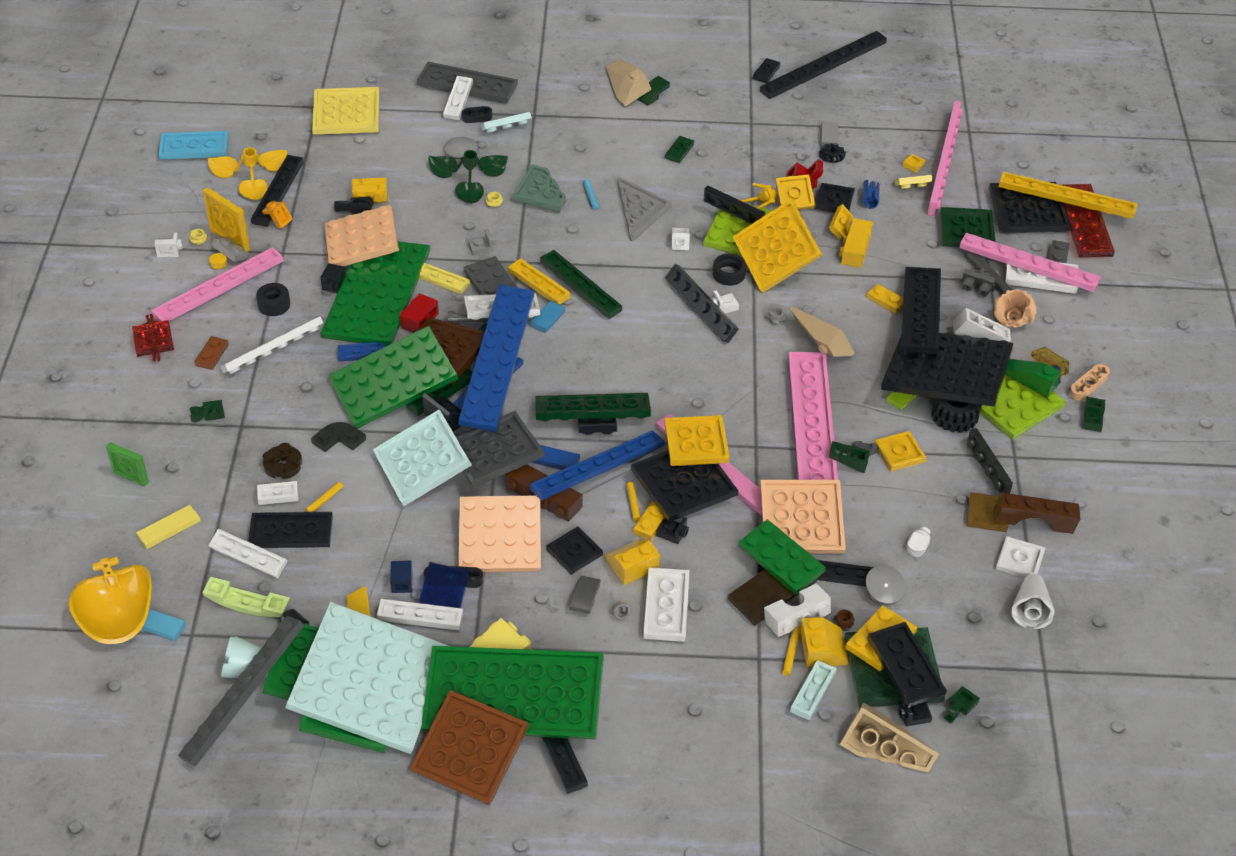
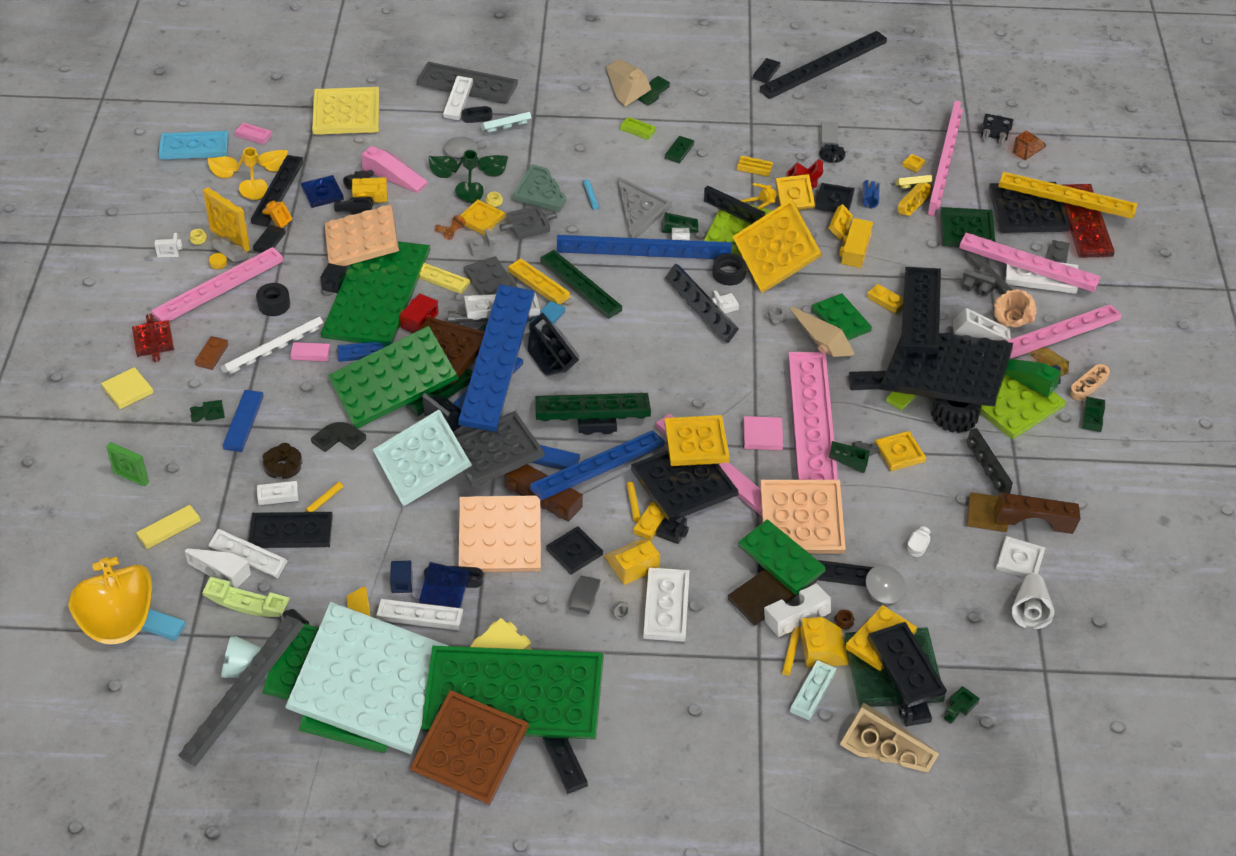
(127, 388): none -> light yellow tile
(220, 565): none -> white slope
(243, 421): none -> blue tile
(253, 133): none -> bright pink tile
(269, 238): none -> black tile
(310, 351): none -> bright pink tile
(322, 191): none -> clear blue tile
(347, 180): none -> pearl dark grey piece
(391, 166): none -> bright pink wedge
(448, 232): none -> clear orange piece
(482, 216): none -> yellow tile
(528, 222): none -> dark grey plate
(550, 347): none -> black wedge
(638, 128): none -> lime tile
(642, 247): none -> blue plate
(677, 221): none -> dark green slope
(755, 166): none -> yellow tile
(763, 433): none -> bright pink tile
(842, 314): none -> green plate
(866, 380): none -> black plate
(907, 204): none -> yellow beam
(996, 127): none -> black piece
(1027, 145): none -> clear orange slope
(1064, 330): none -> bright pink plate

